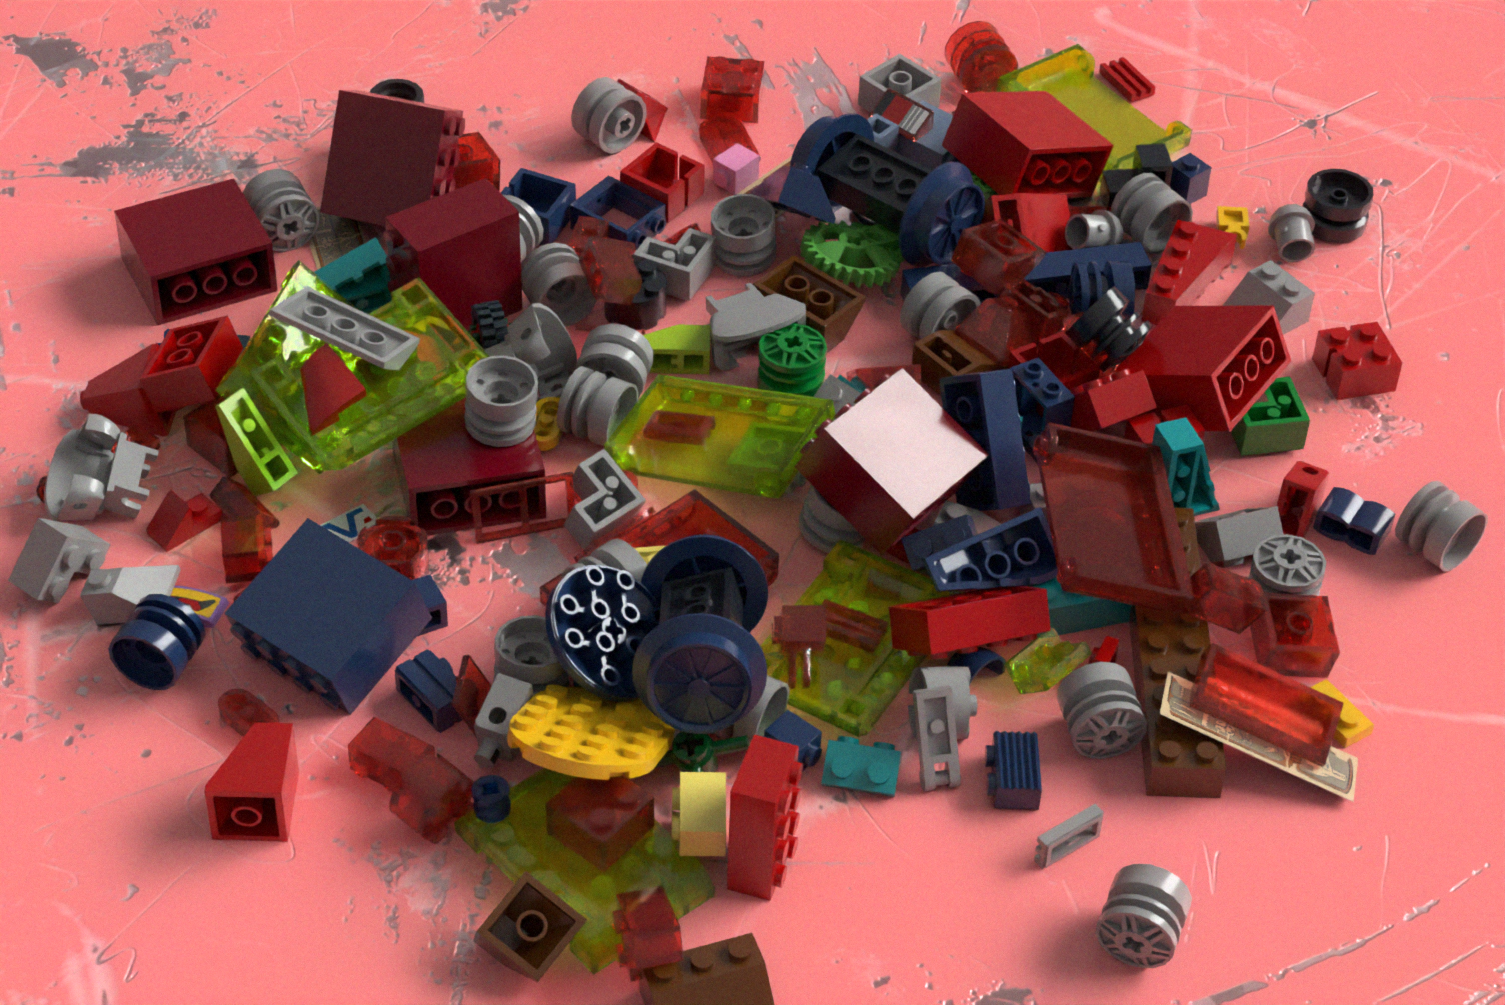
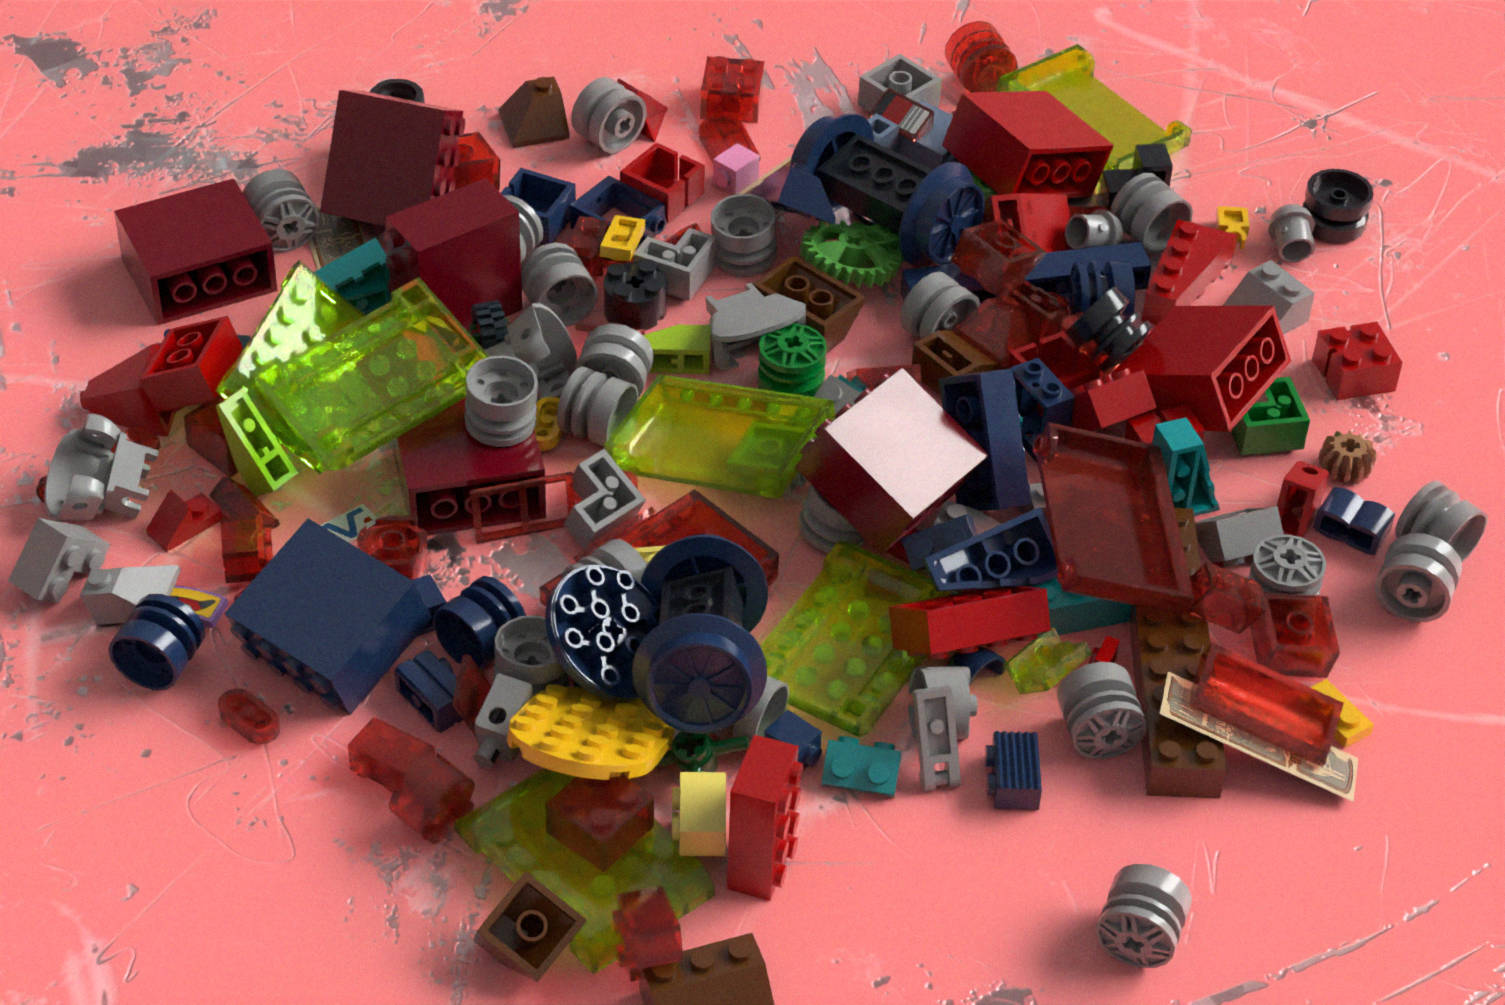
(255, 786): red slope -> none
(328, 388): red slope -> none
(346, 328): light grey slope -> none
(473, 618): none -> dark blue wheel
(491, 798): clear blue wheel -> none
(535, 113): none -> reddish brown slope
(610, 270): clear red brick -> none
(622, 238): none -> yellow plate
(679, 427): clear red tile -> none
(799, 632): clear red brick -> none
(851, 622): clear red tile -> none
(1069, 836): light grey tile -> none
(1130, 77): red tile -> none
(1190, 177): dark blue brick -> none
(1347, 457): none -> medium nougat gear
(1418, 577): none -> light grey wheel

